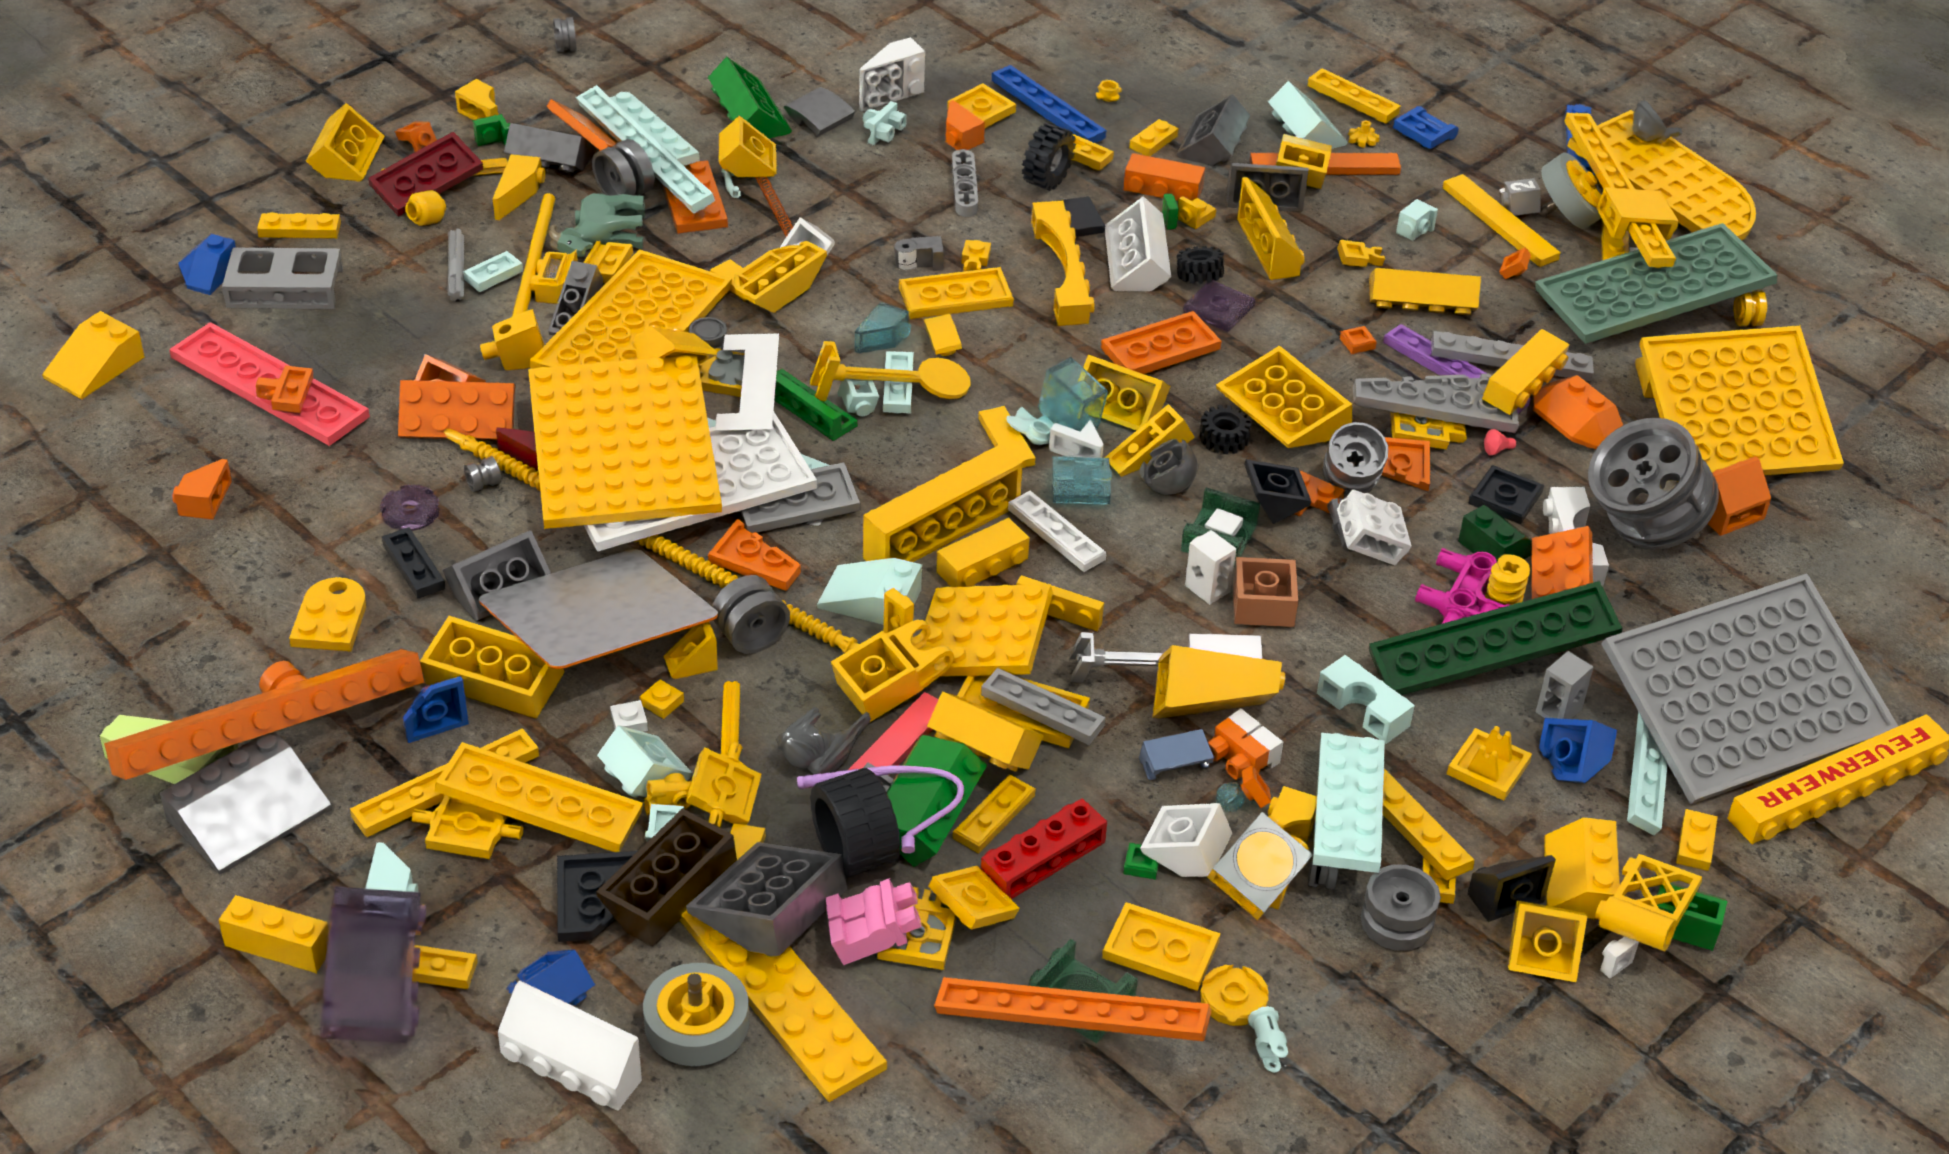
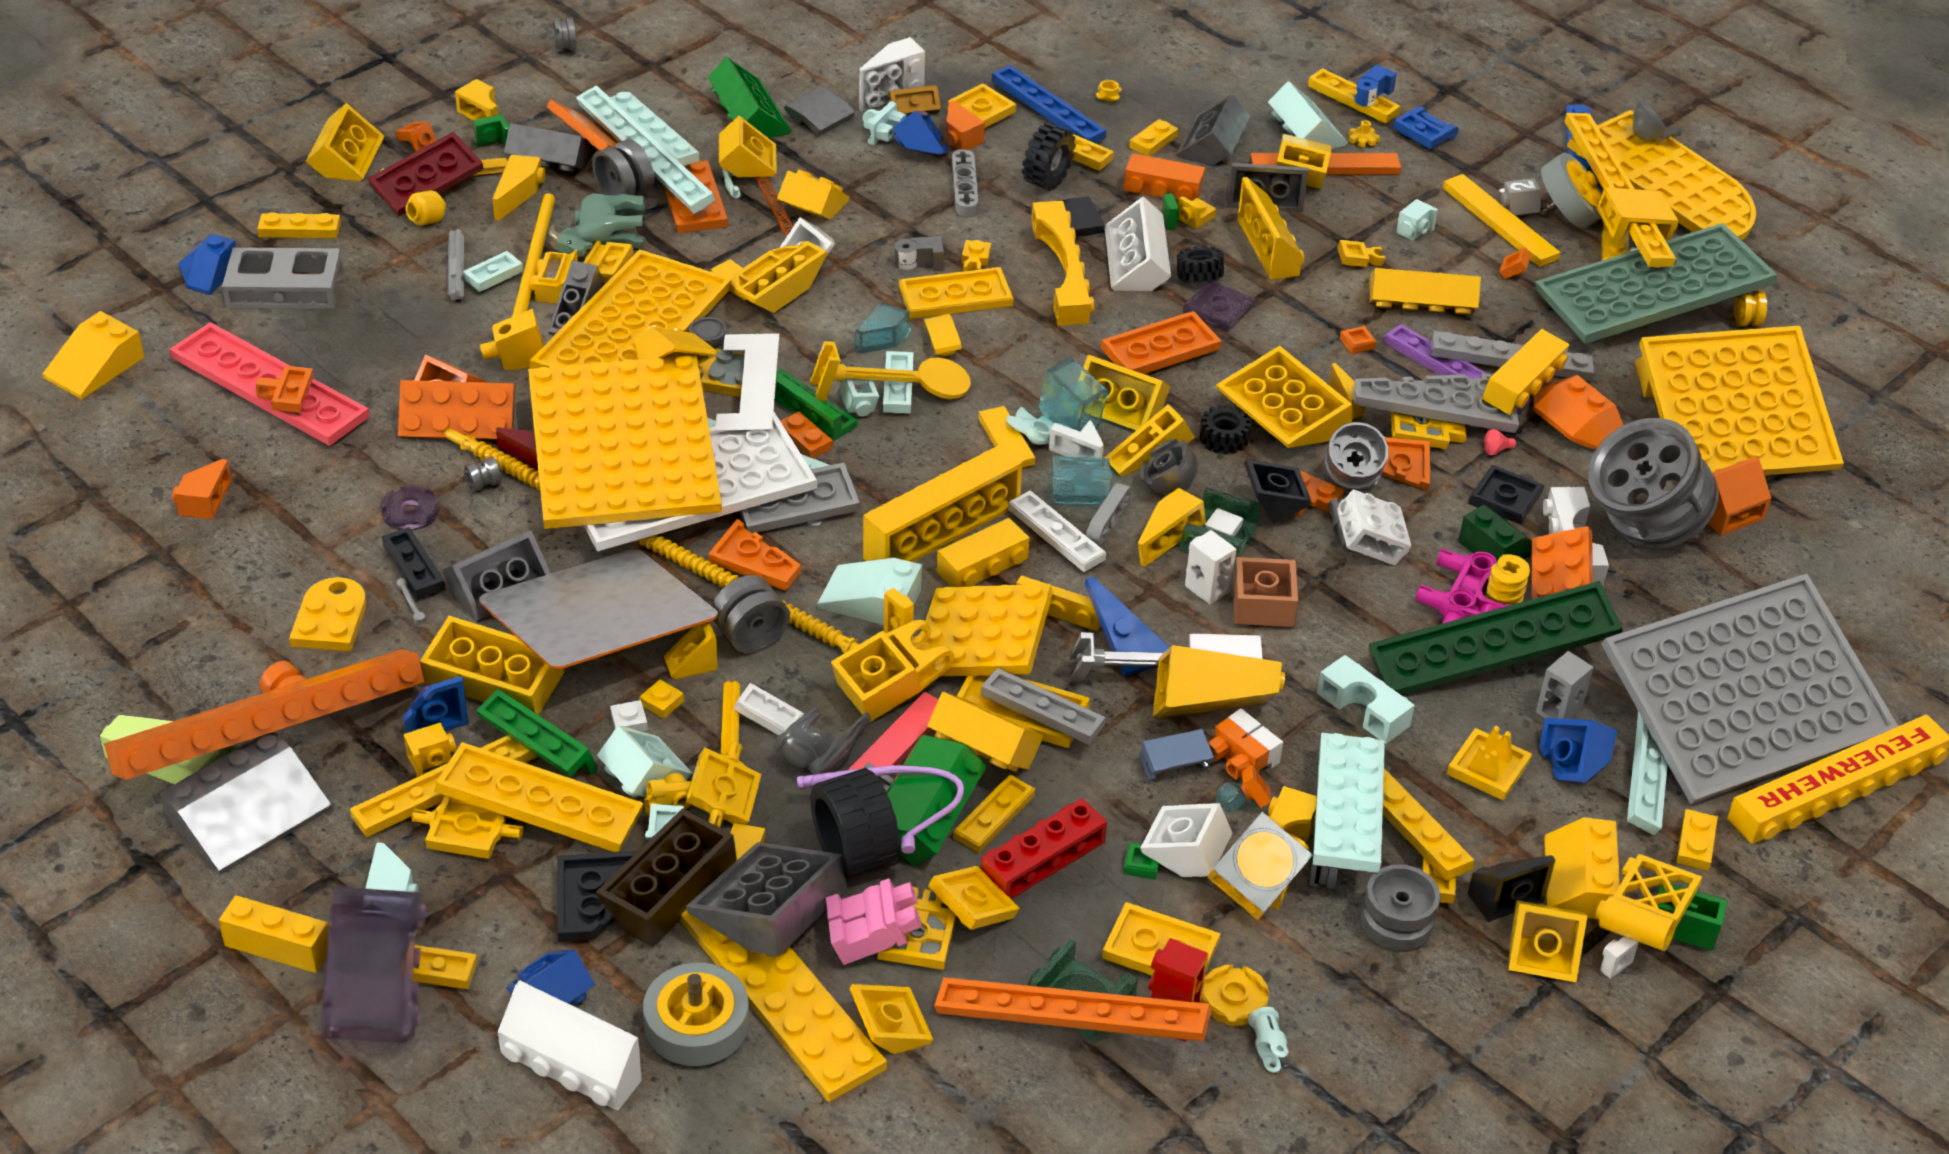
(418, 617): none -> light grey hinge
(429, 747): none -> yellow brick
(536, 734): none -> green fence
(766, 709): none -> white plate
(806, 435): none -> orange plate
(812, 194): none -> yellow slope
(891, 1017): none -> yellow slope
(918, 98): none -> pearl gold plate
(920, 134): none -> blue slope
(1109, 513): none -> light grey beam
(1122, 627): none -> wing
(1167, 524): none -> yellow slope
(1178, 973): none -> red brick
(1343, 385): none -> yellow slope
(1373, 84): none -> blue leg

